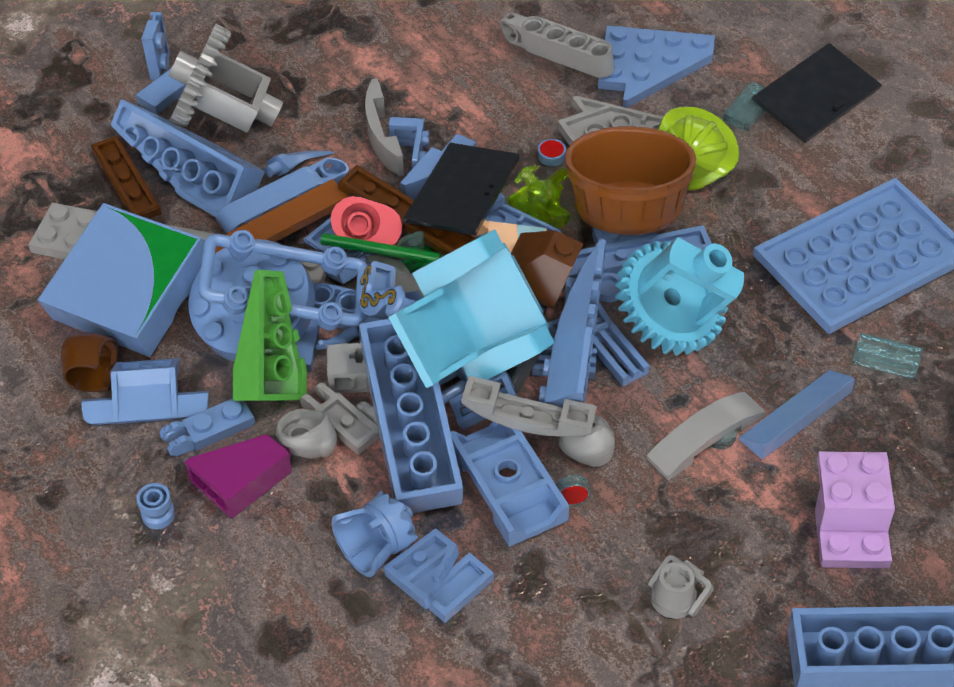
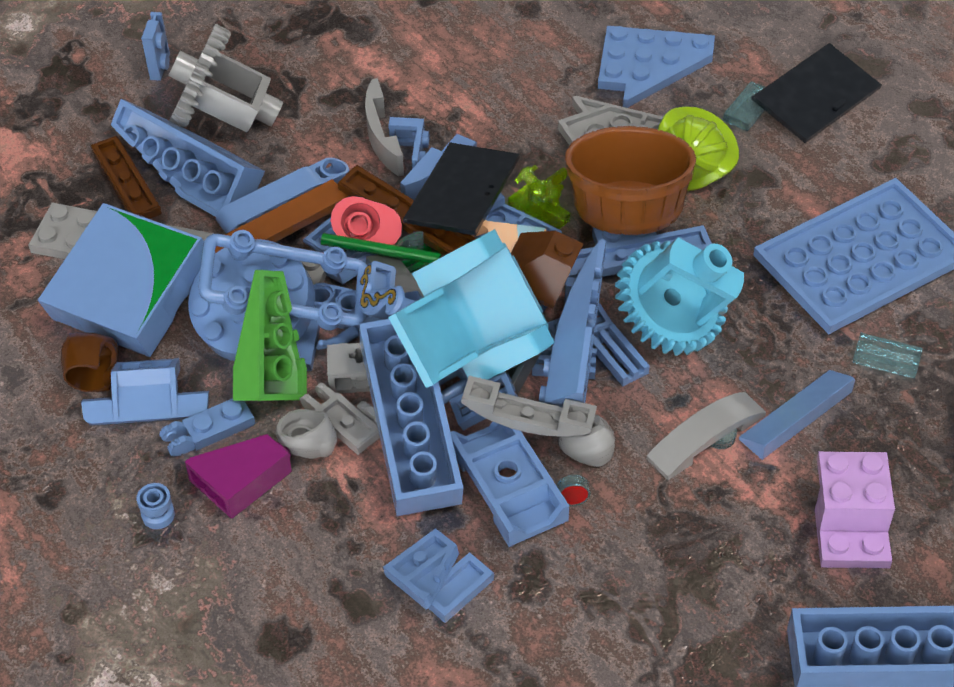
(160, 93): medium blue tile -> none
(285, 162): medium blue bar -> none
(374, 532): medium blue hat -> none
(551, 152): tile -> none
(559, 44): light grey piece -> none
(608, 287): medium blue tile -> none
(675, 589): light grey piece -> none

